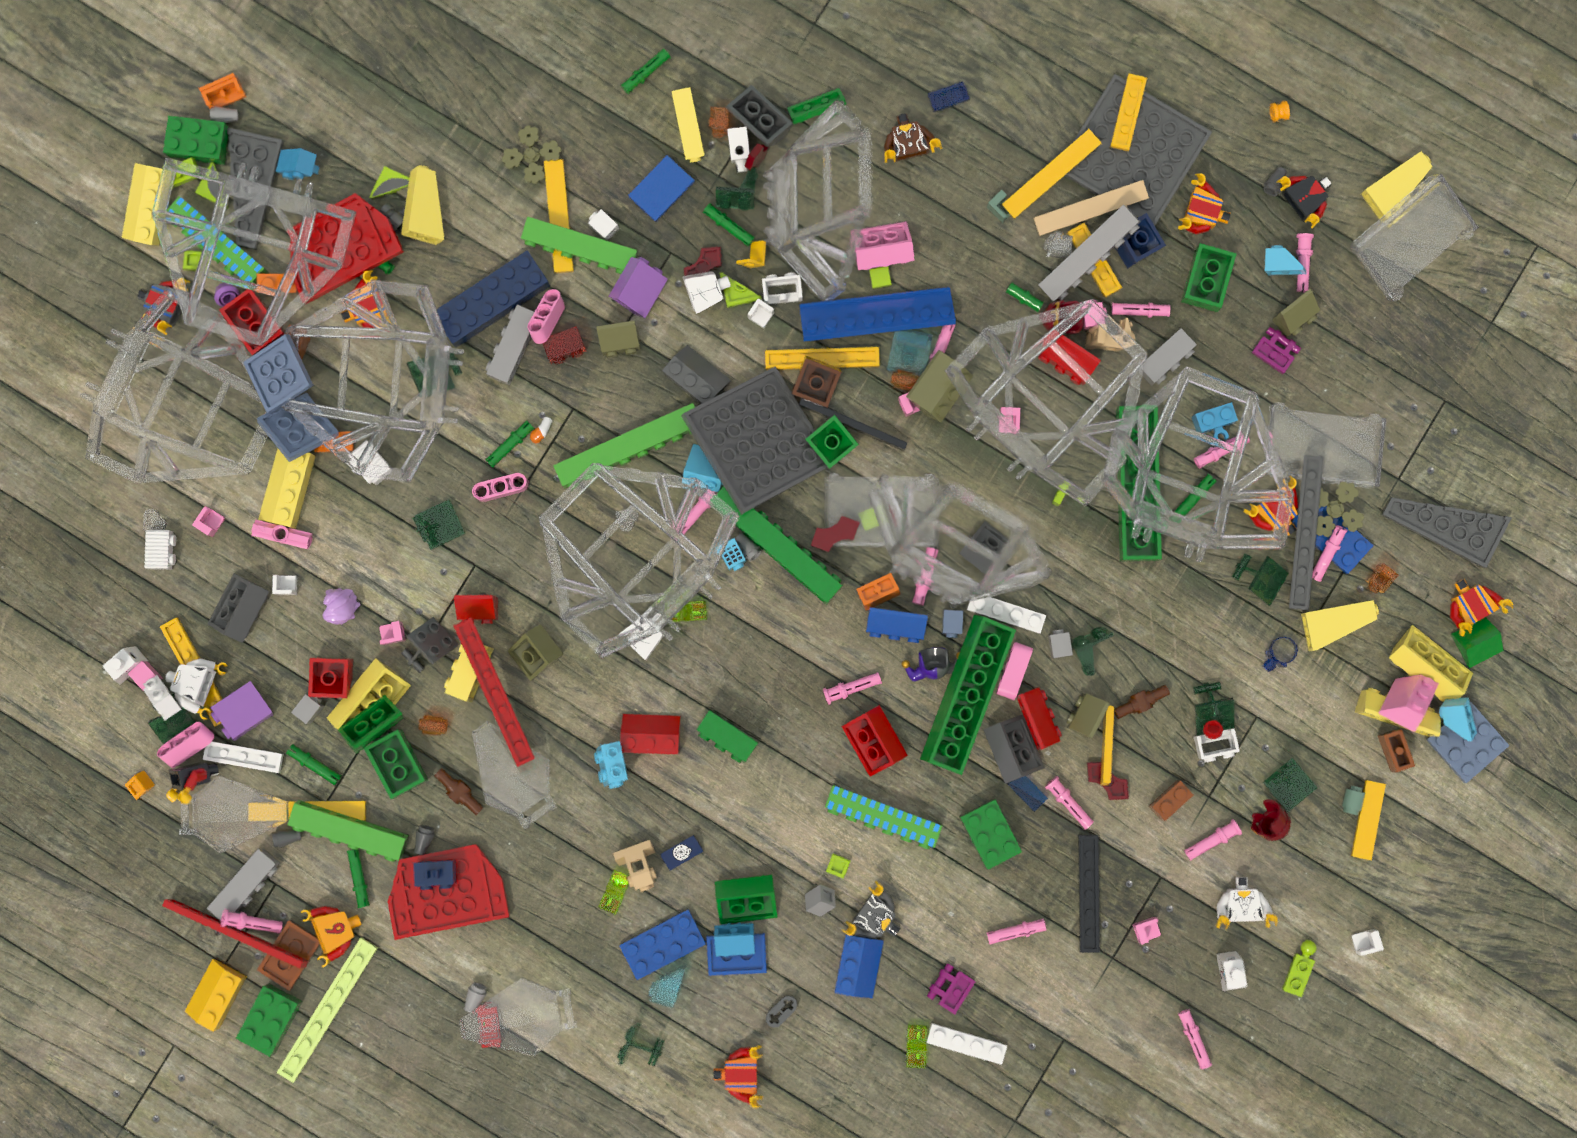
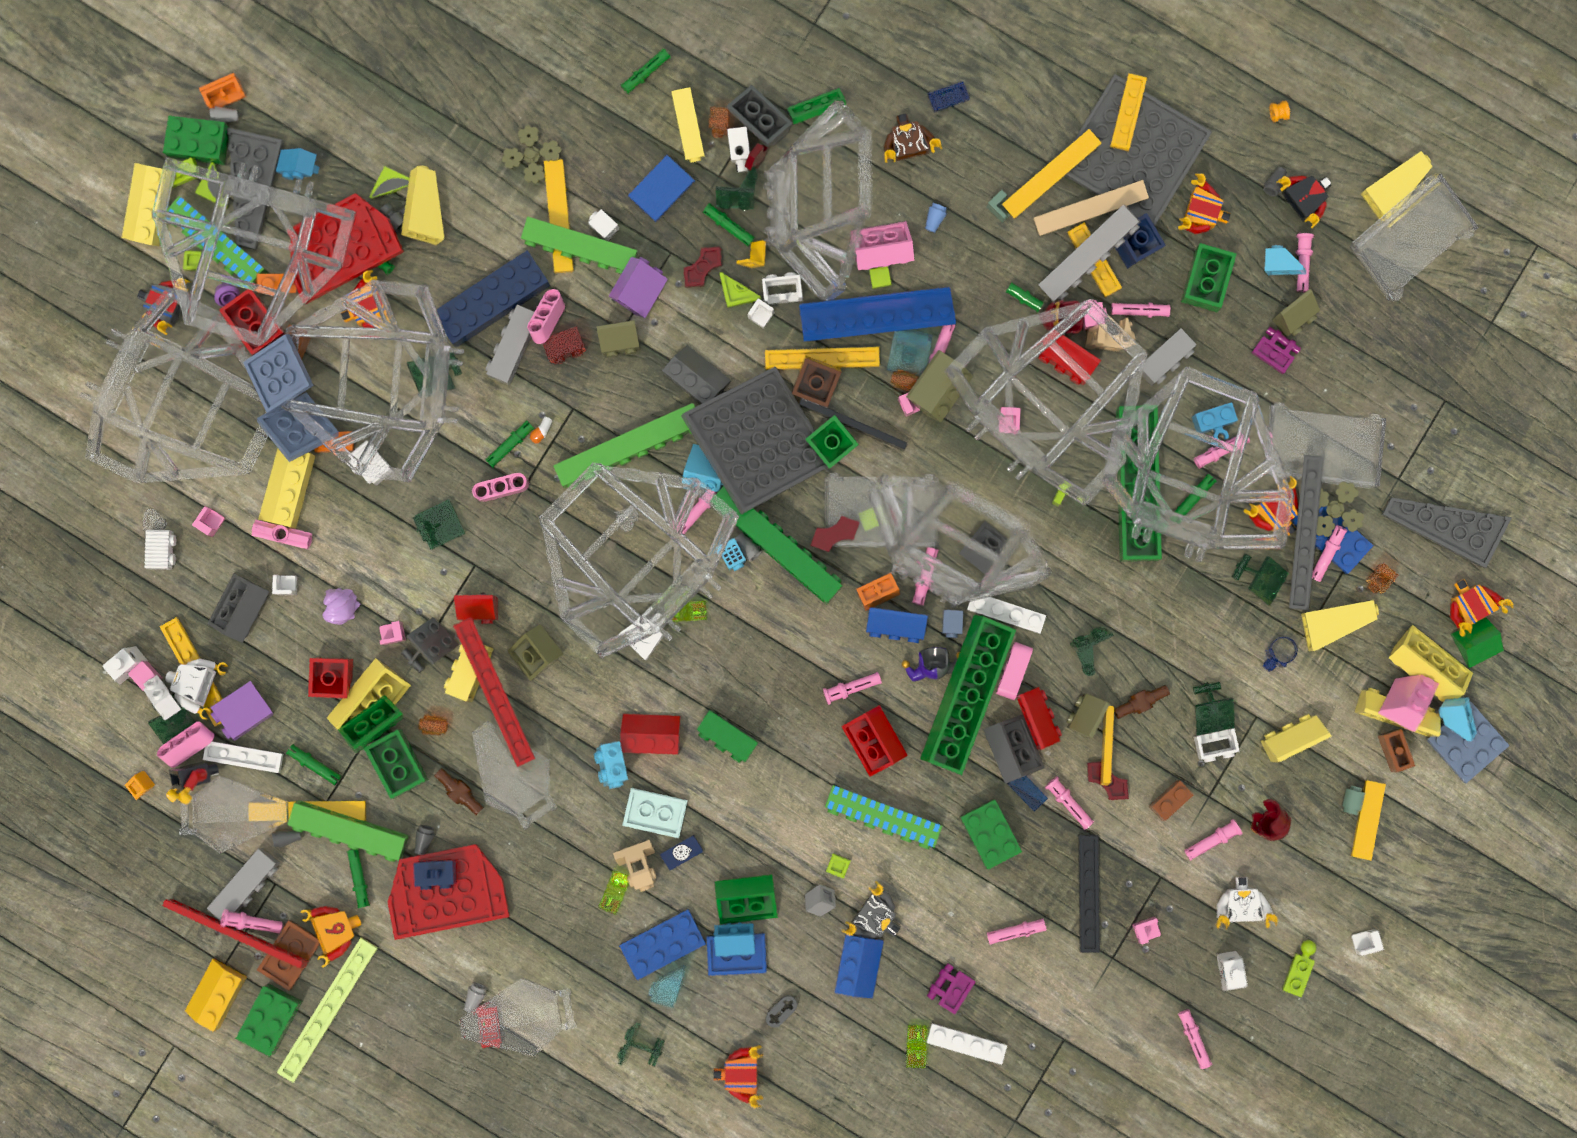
(308, 709): light grey brick -> none
(655, 812): none -> light aqua tile
(705, 289): white torso -> none
(935, 217): none -> medium blue cone
(1058, 245): clear brick -> none
(1060, 644): light grey brick -> none
(1213, 729): red plate -> none
(1290, 785): clear green plate -> none
(1294, 738): none -> light yellow slope

